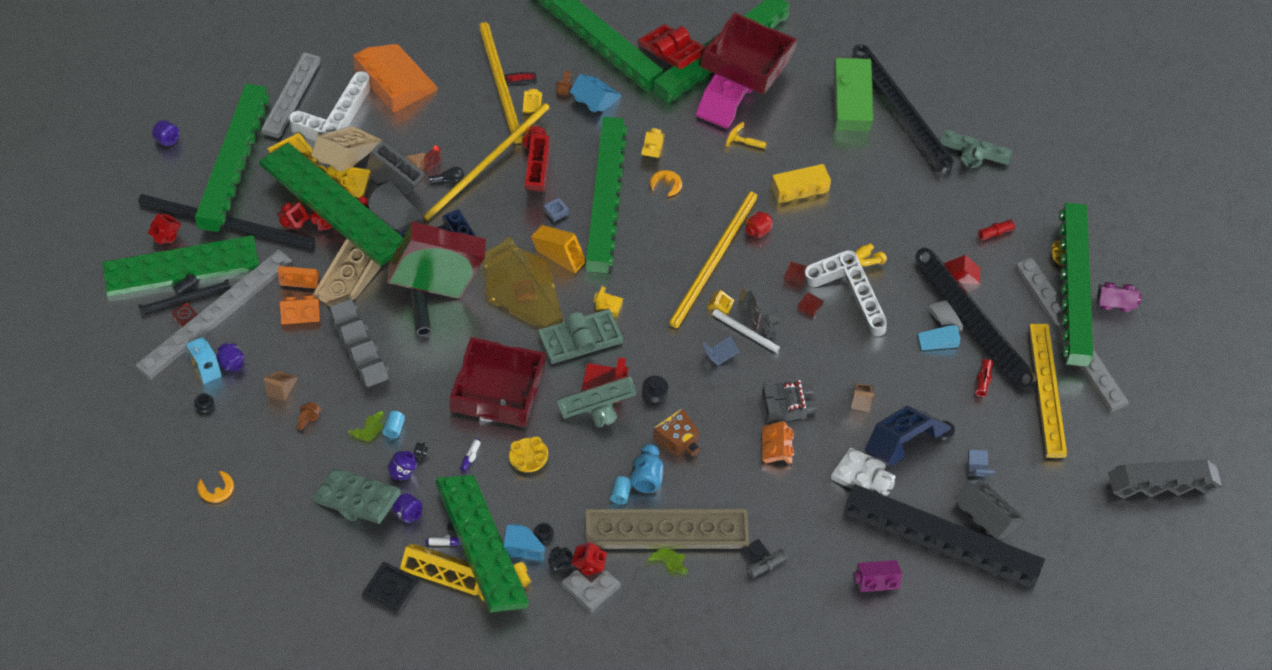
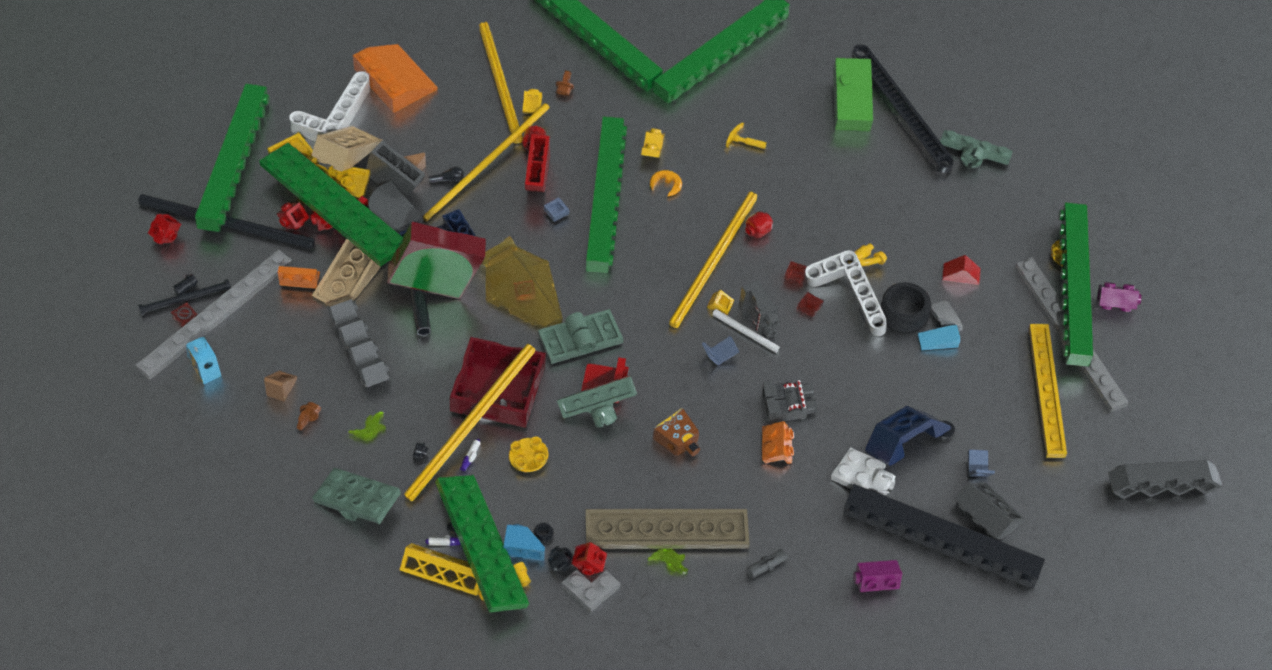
(165, 133): dark purple head -> none
(173, 265): green plate -> none
(203, 398): black plate -> none
(219, 495): light orange head -> none
(230, 357): dark purple head -> none
(291, 95): light grey plate -> none
(299, 311): orange bracket -> none
(390, 588): black tile -> none
(393, 424): medium azure piece -> none
(402, 465): dark purple head -> none
(407, 508): dark purple head -> none
(432, 158): clear red tile -> none
(469, 422): none -> yellow axle
(520, 77): sticker -> none
(560, 247): light orange slope -> none
(594, 93): dark azure slope -> none
(606, 301): yellow bracket -> none
(620, 490): medium azure piece -> none
(647, 470): dark azure piece -> none
(655, 389): black piece -> none
(672, 45): red plate -> none
(721, 101): dark pink slope -> none
(749, 53): dark red tile -> none
(755, 551): black plate -> none
(800, 183): yellow brick -> none
(862, 397): medium nougat slope -> none
(909, 292): none -> black tyre
(976, 318): black gear -> none
(982, 387): red pin -> none
(996, 230): red pin -> none

